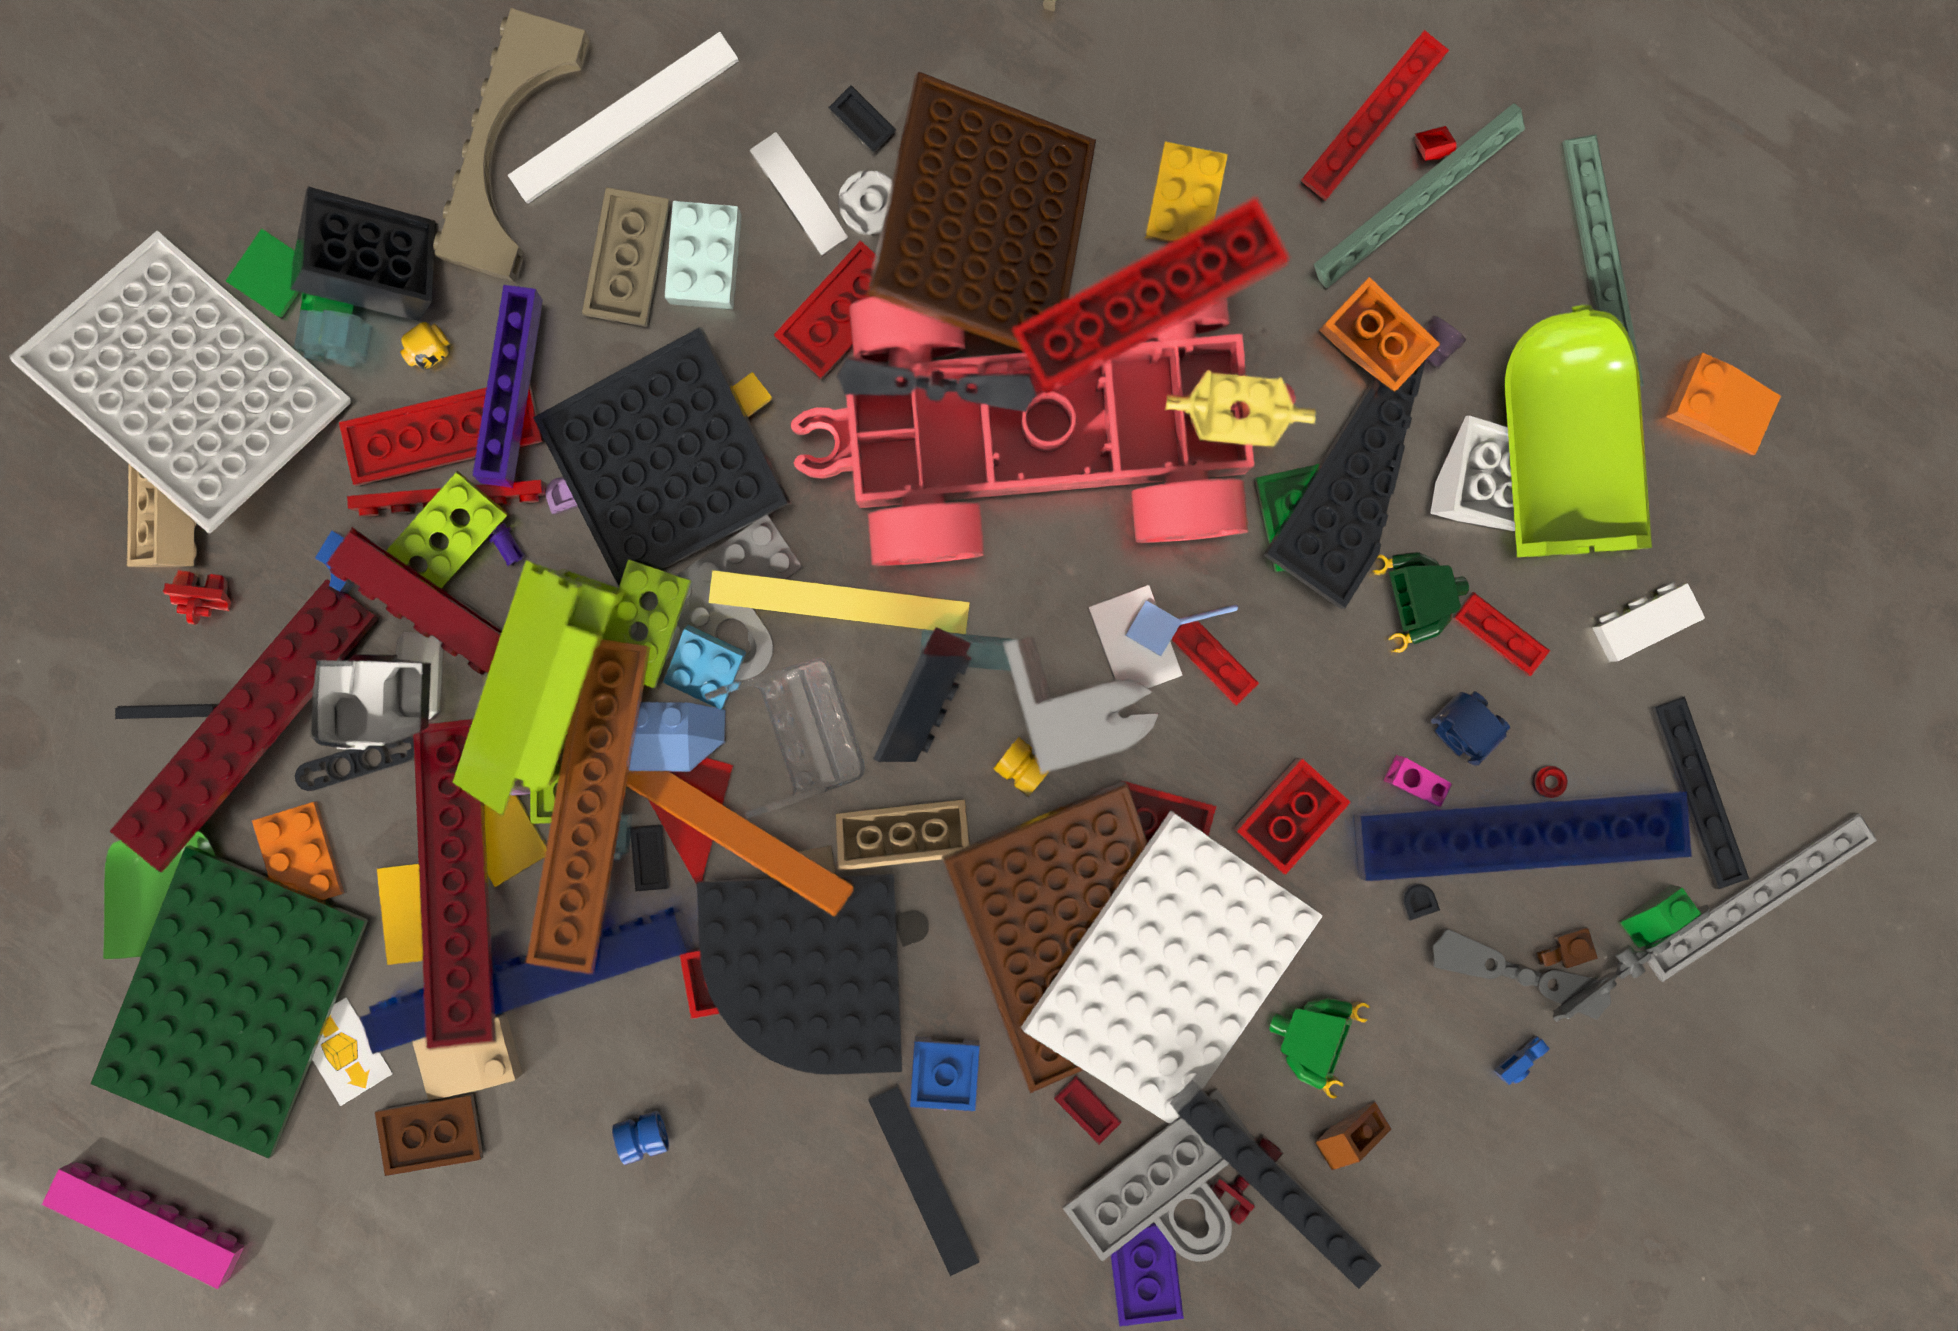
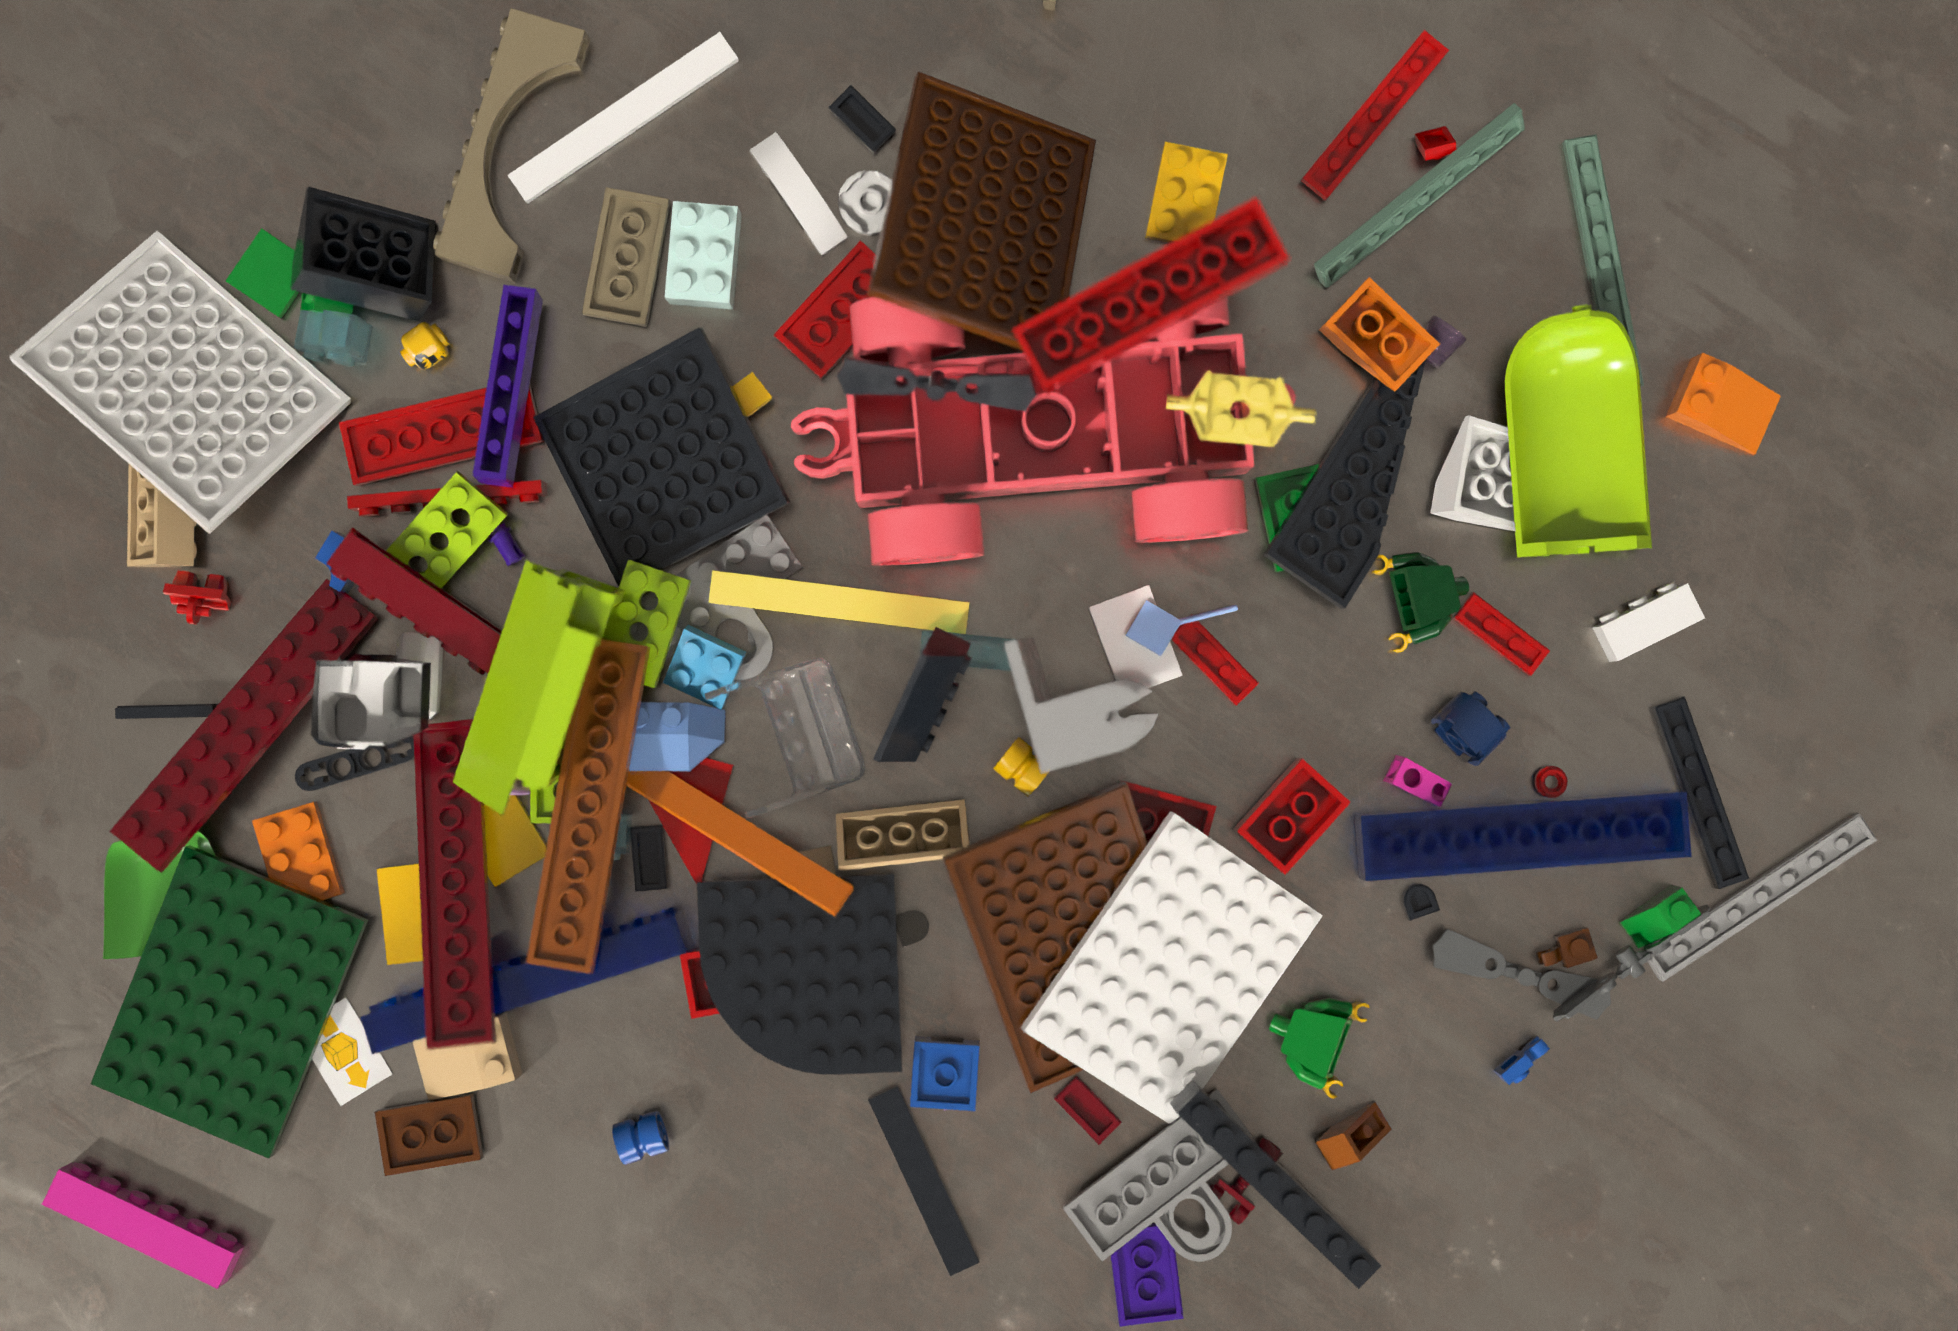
(559, 496): lavender tile -> none

